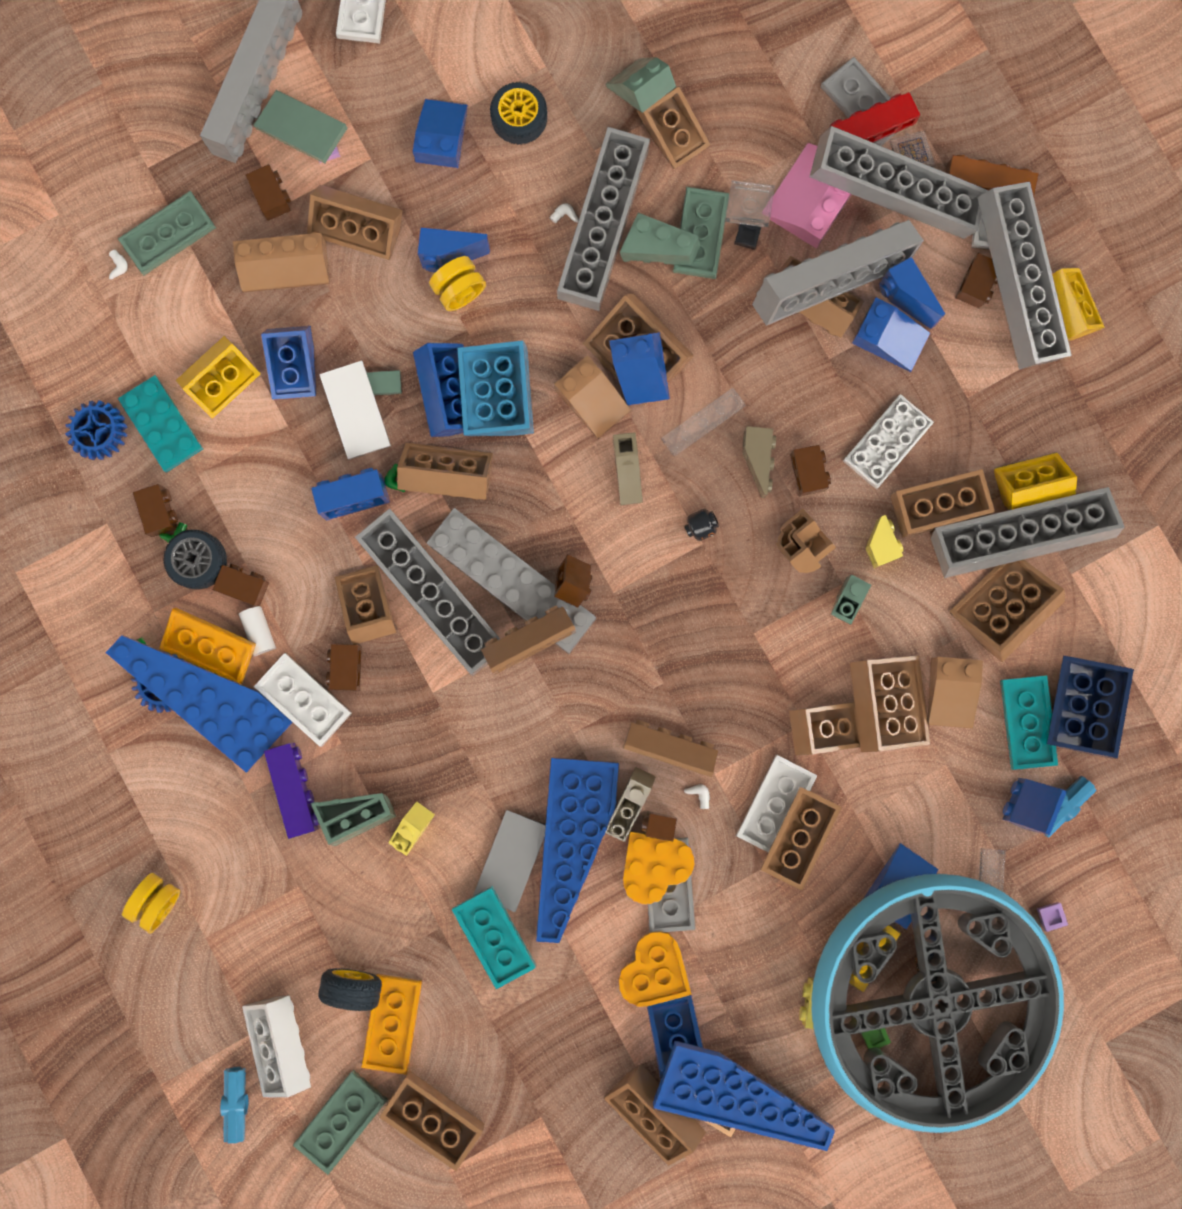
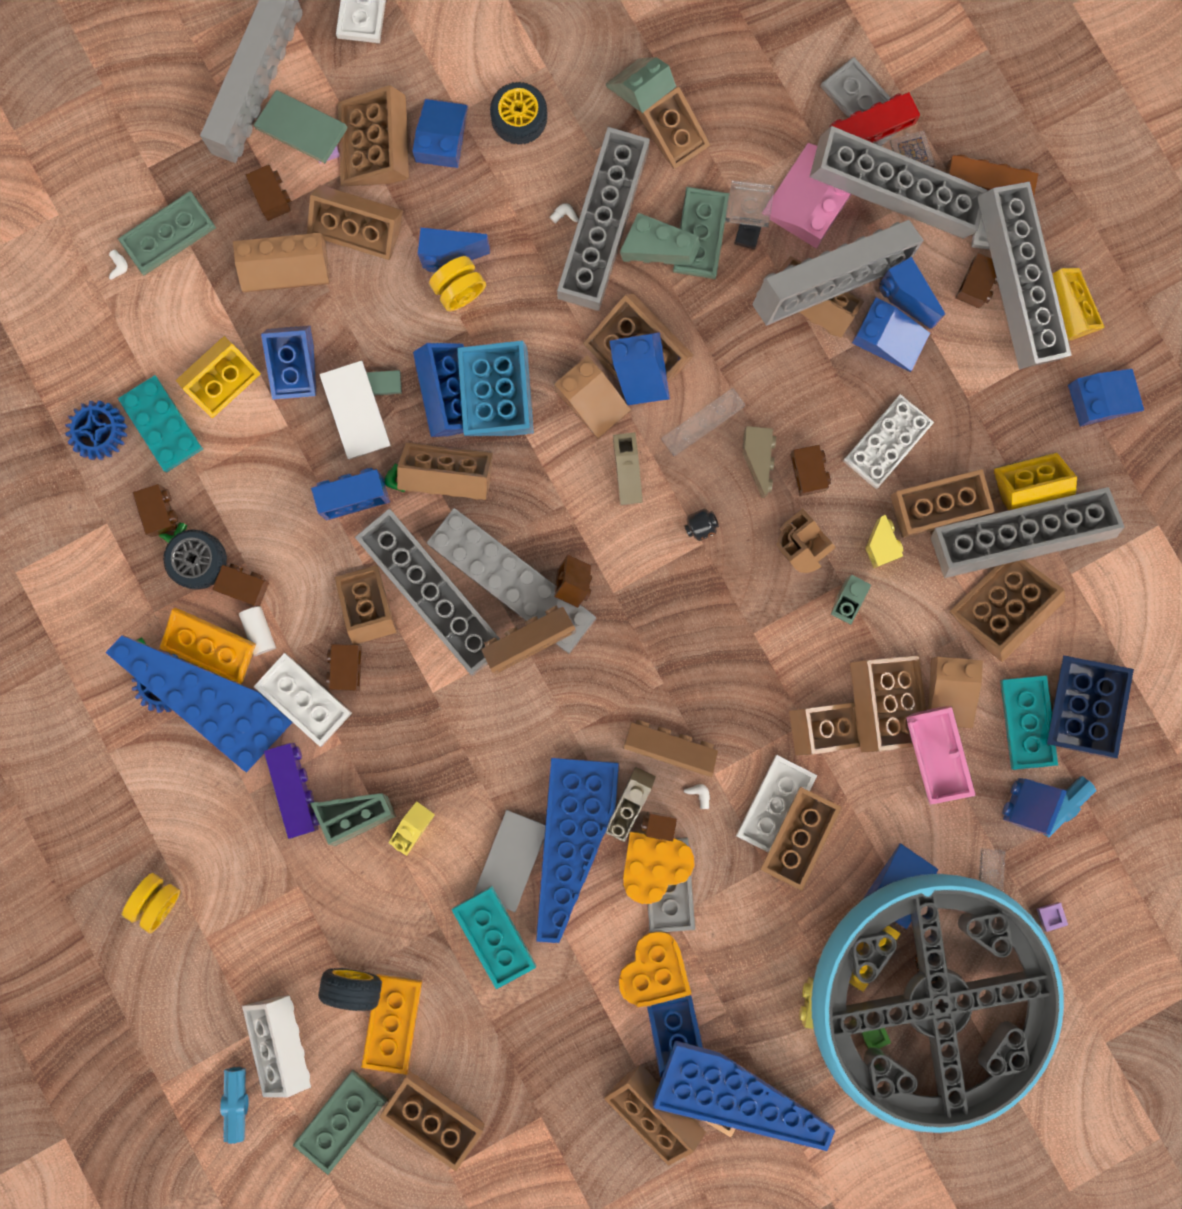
(376, 138): none -> medium nougat slope
(940, 755): none -> bright pink container
(1105, 396): none -> blue slope

